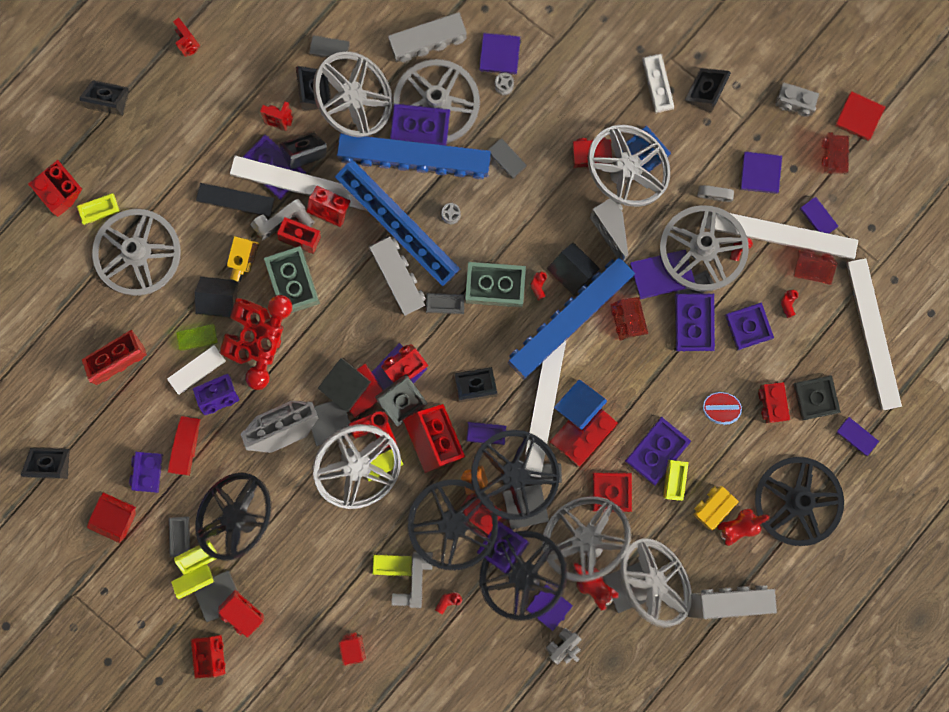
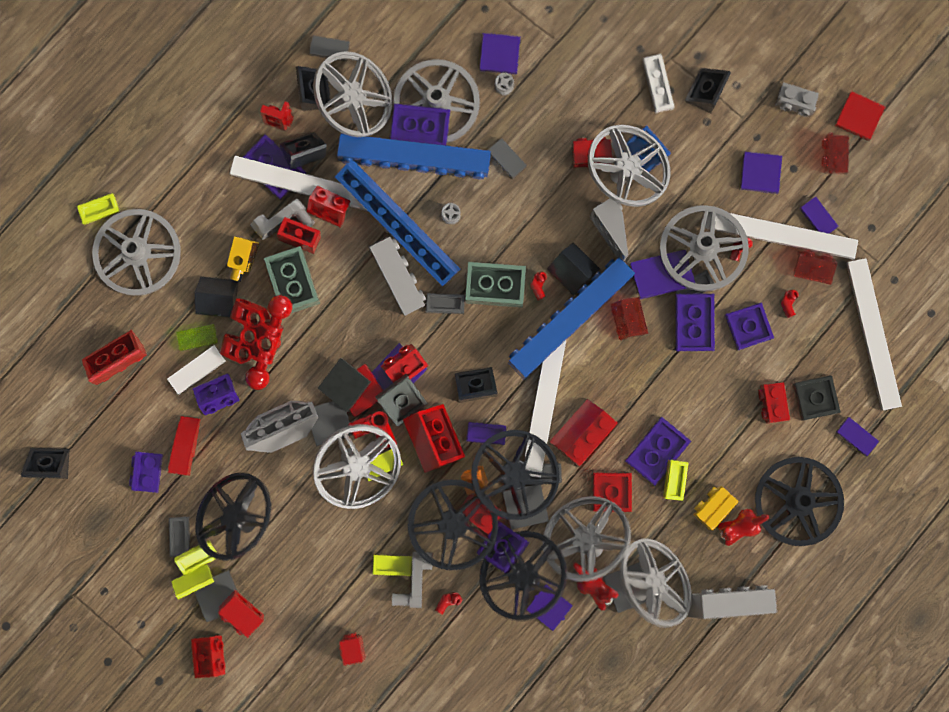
(56, 188): red slope -> none
(105, 97): black slope -> none
(112, 517): red slope -> none
(187, 44): red bracket -> none
(235, 200): black tile -> none
(428, 37): light grey brick -> none
(570, 641): light grey hips -> none
(580, 404): blue tile -> none
(715, 193): light grey beam -> none
(722, 408): red piece -> none

